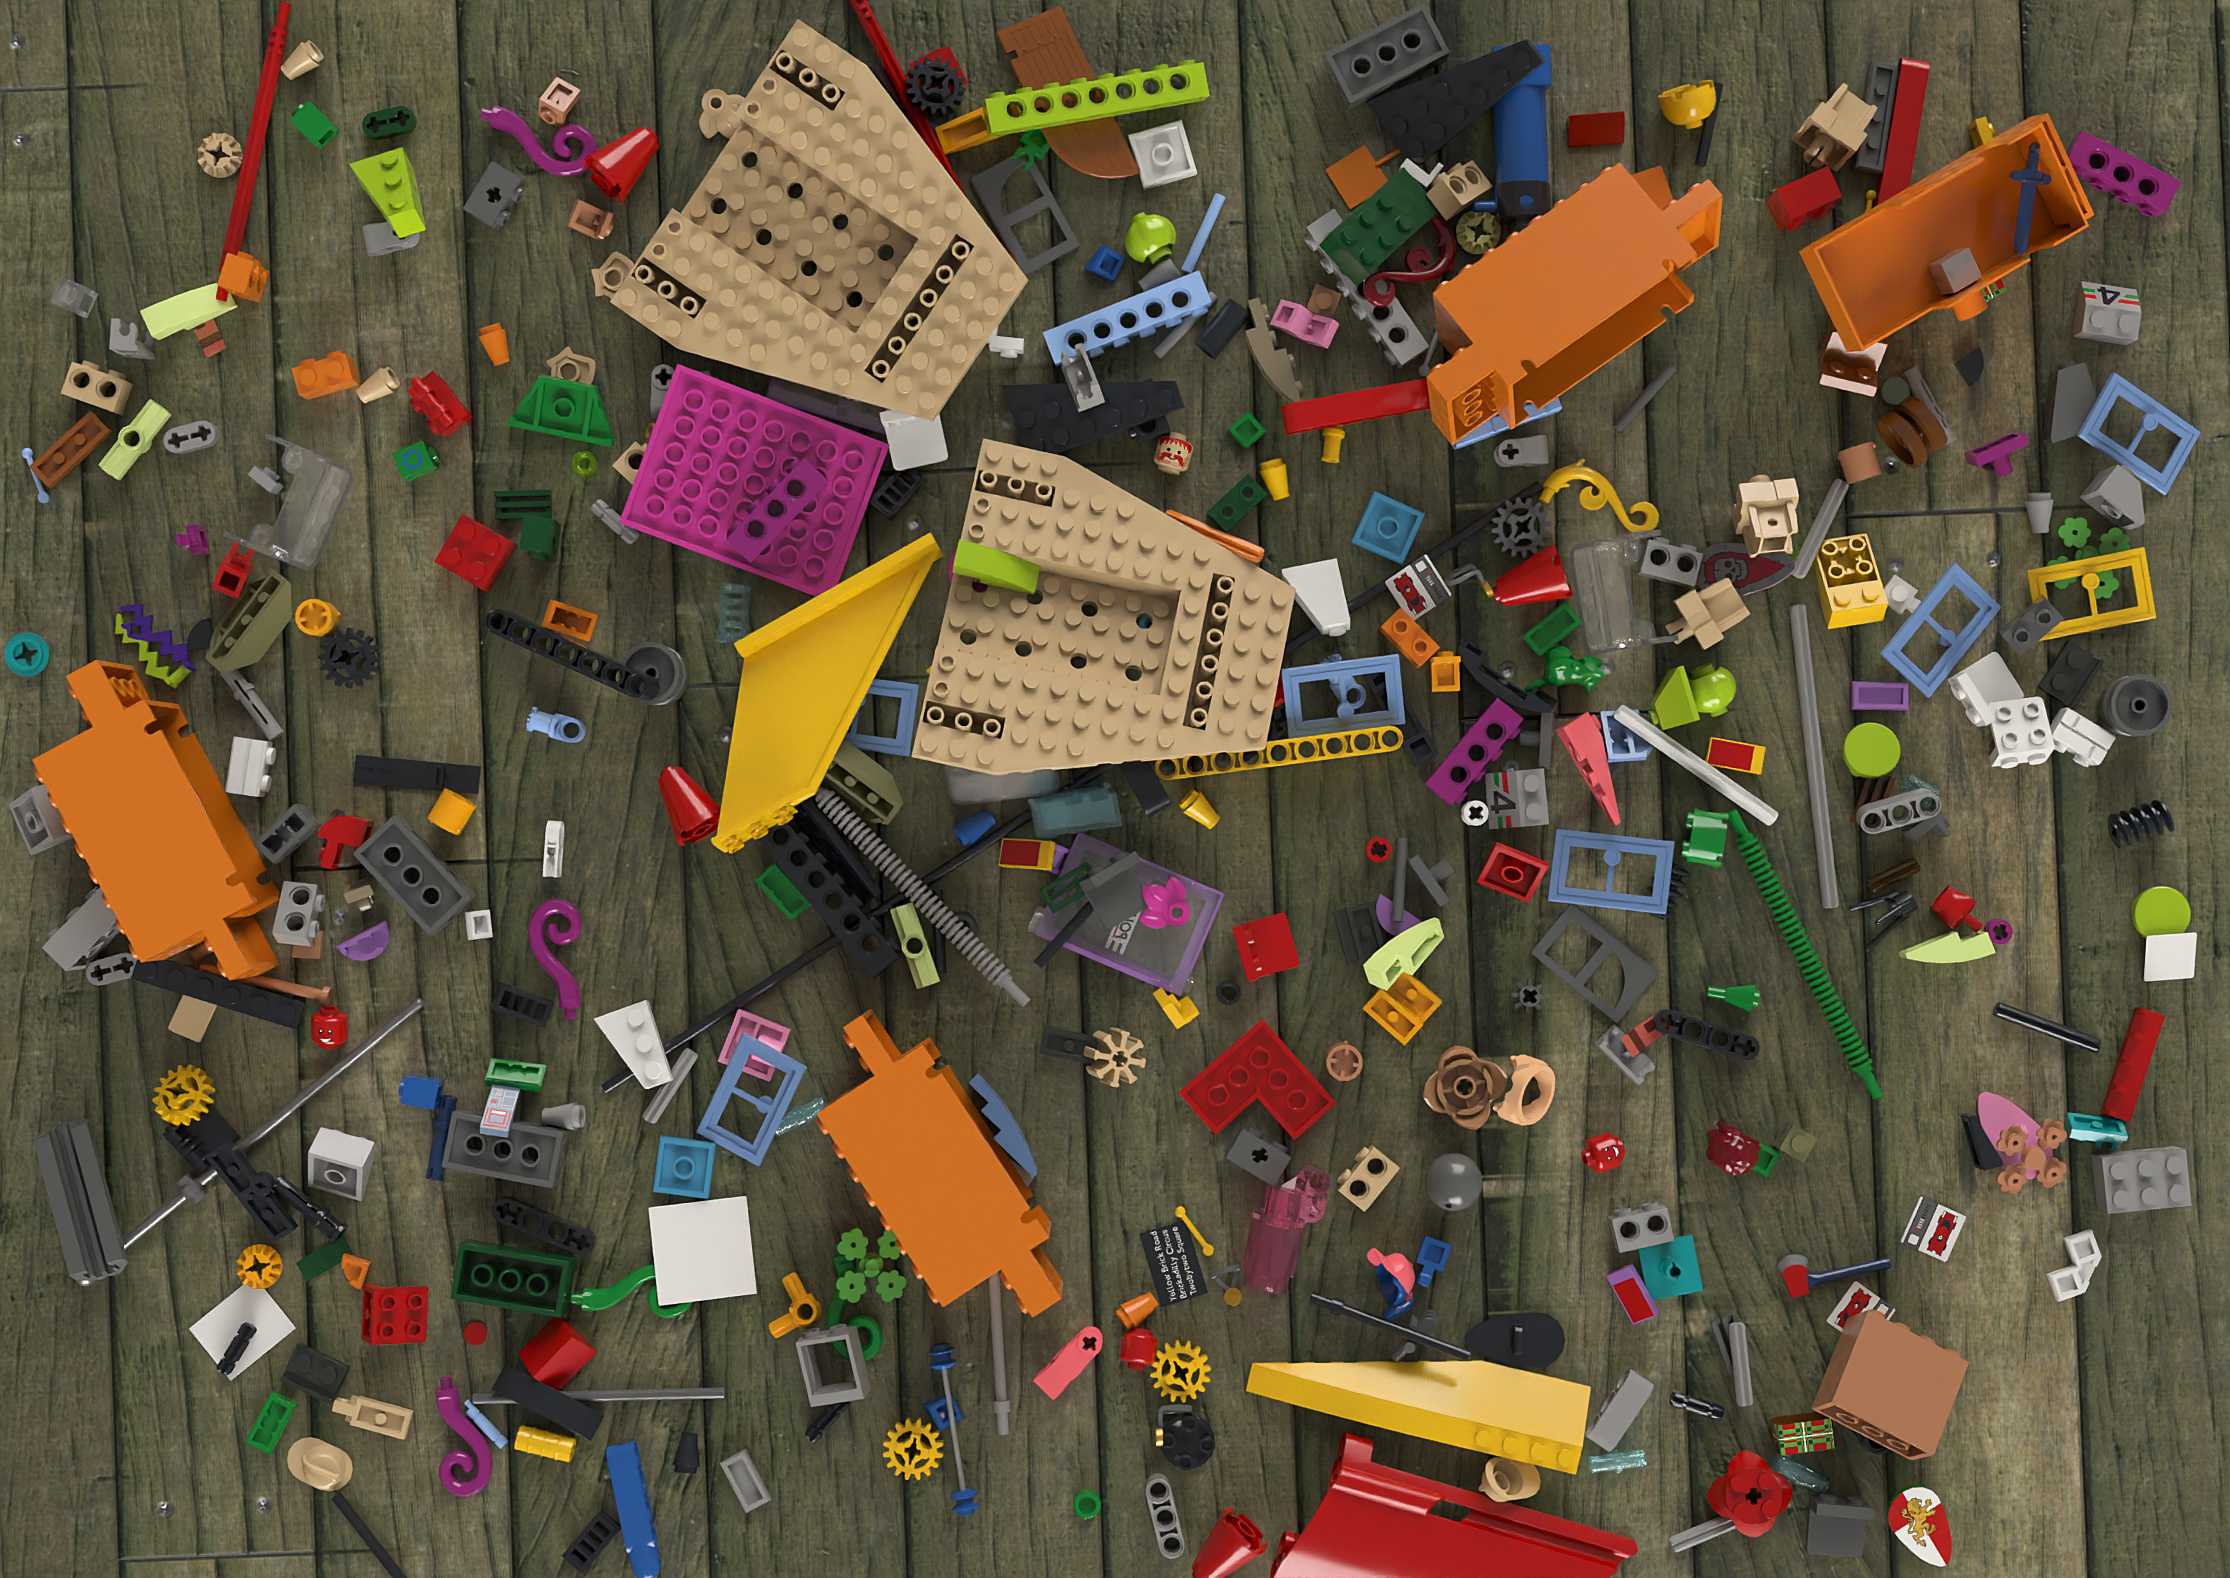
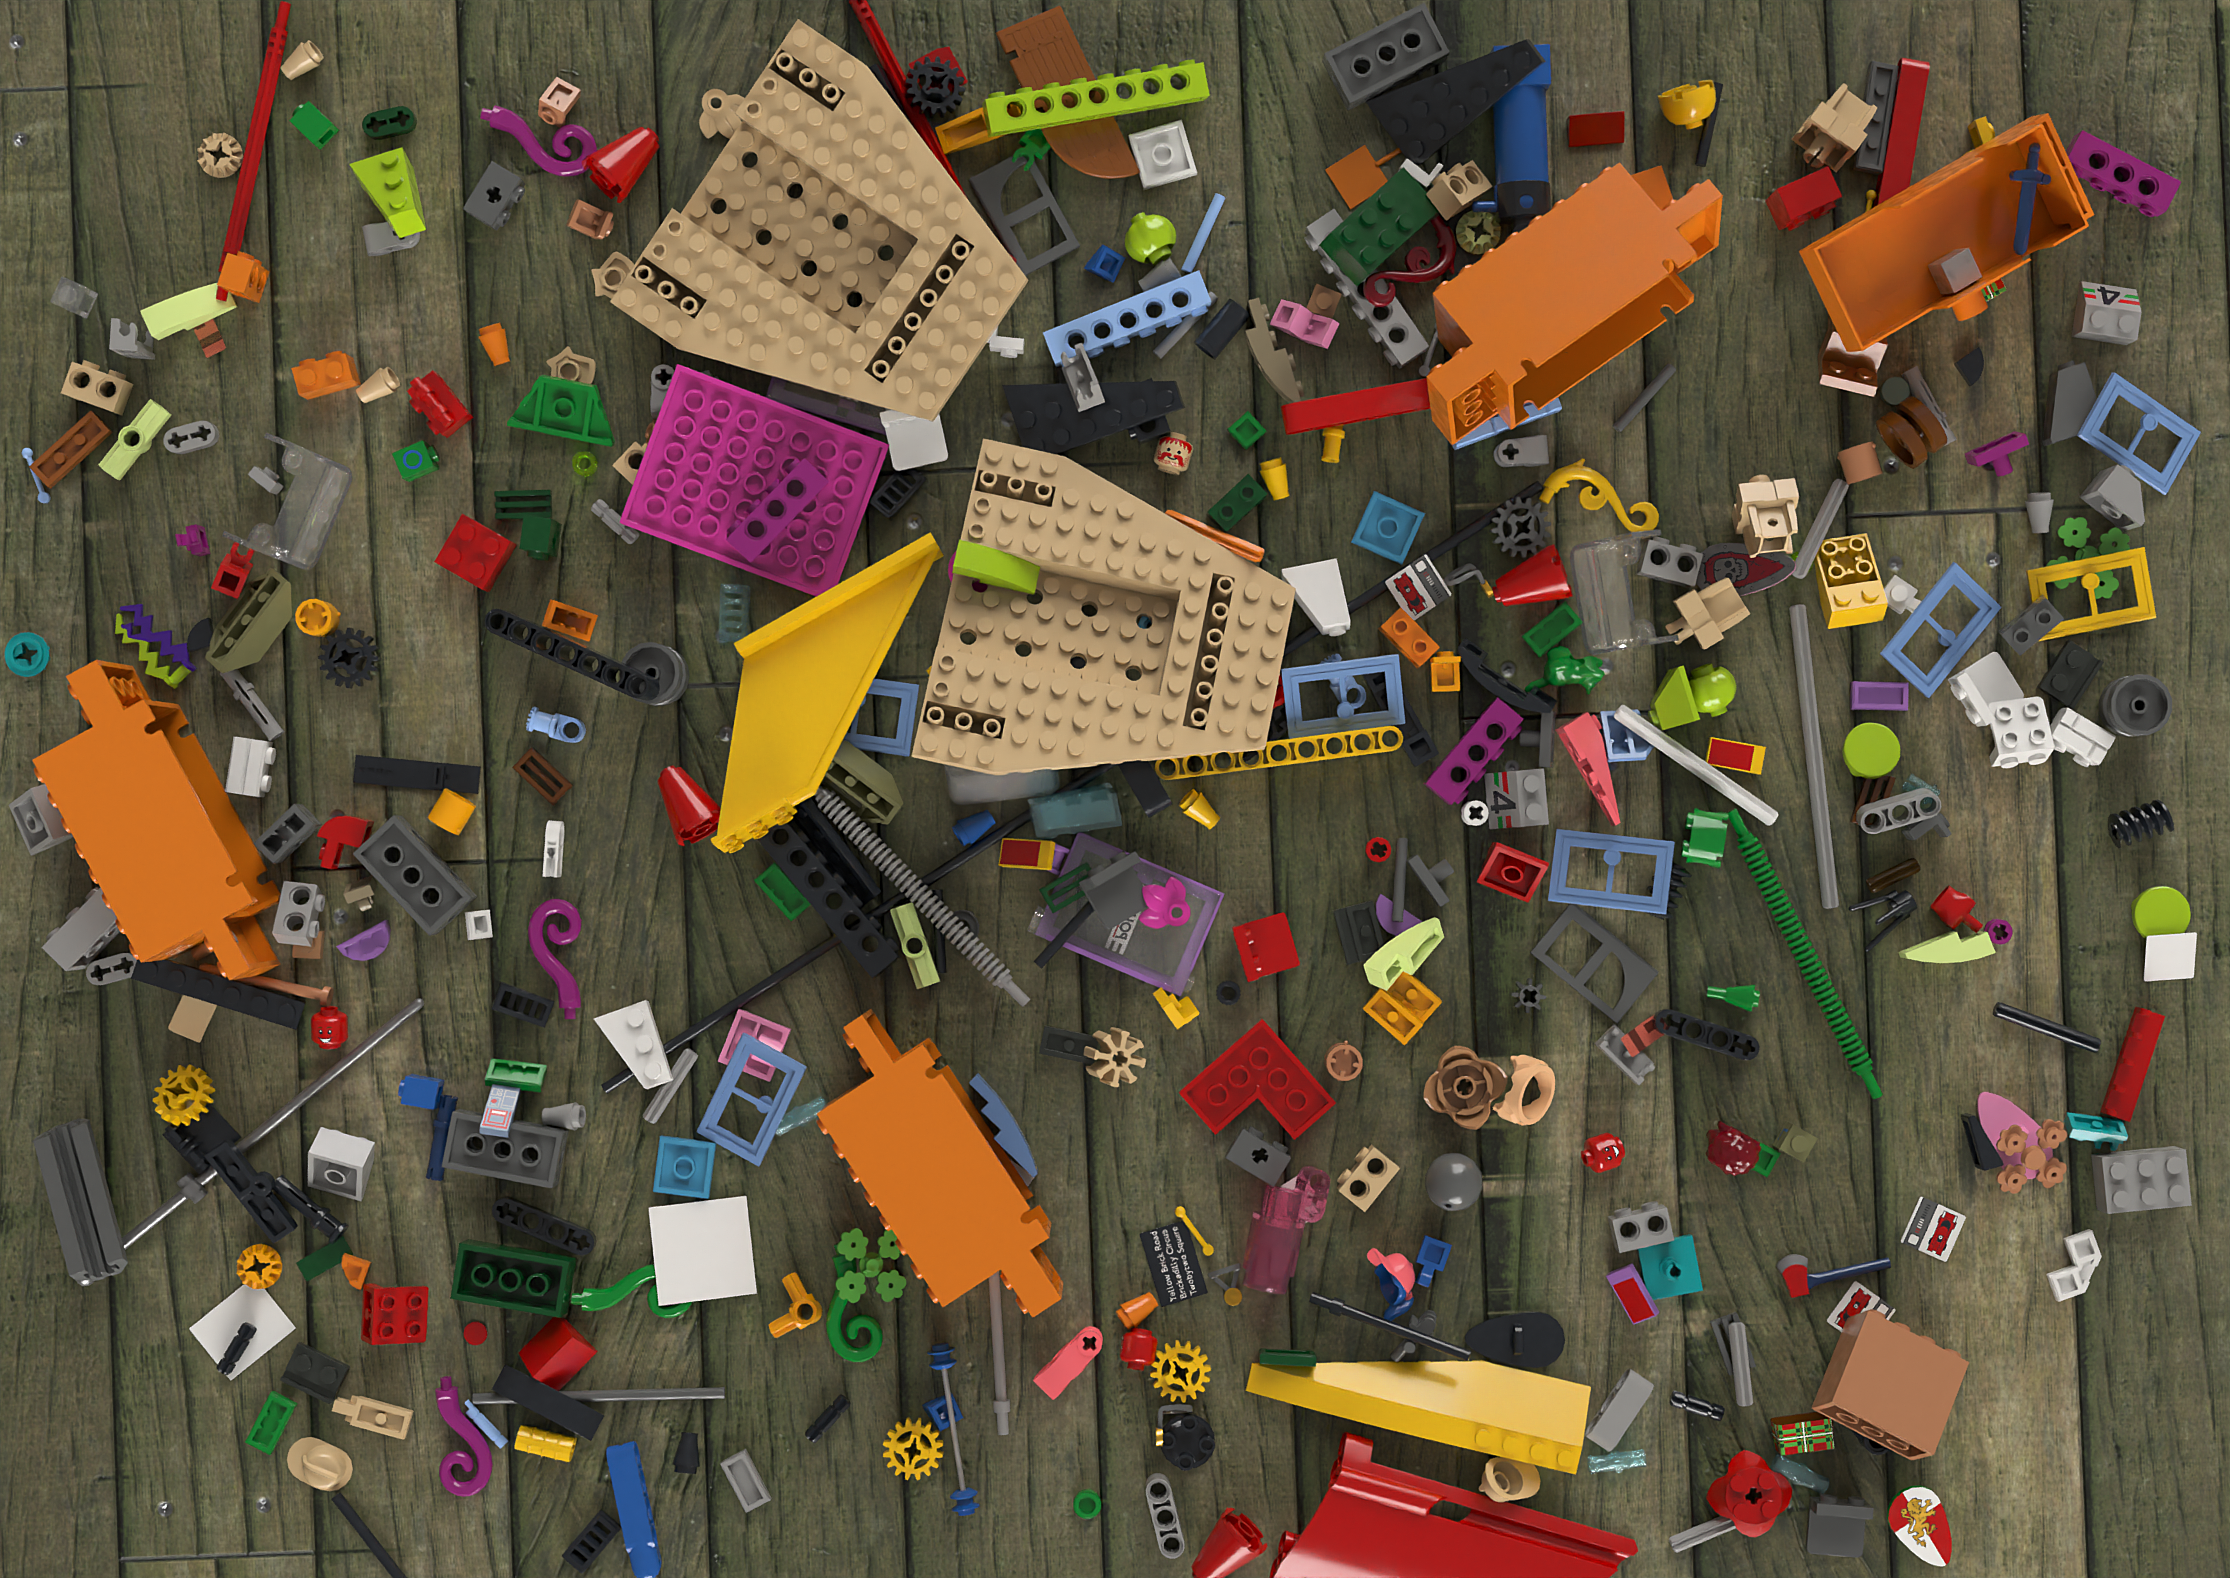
(560, 792): none -> reddish brown tile
(838, 1392): light grey window -> none
(1287, 1357): none -> dark green tile

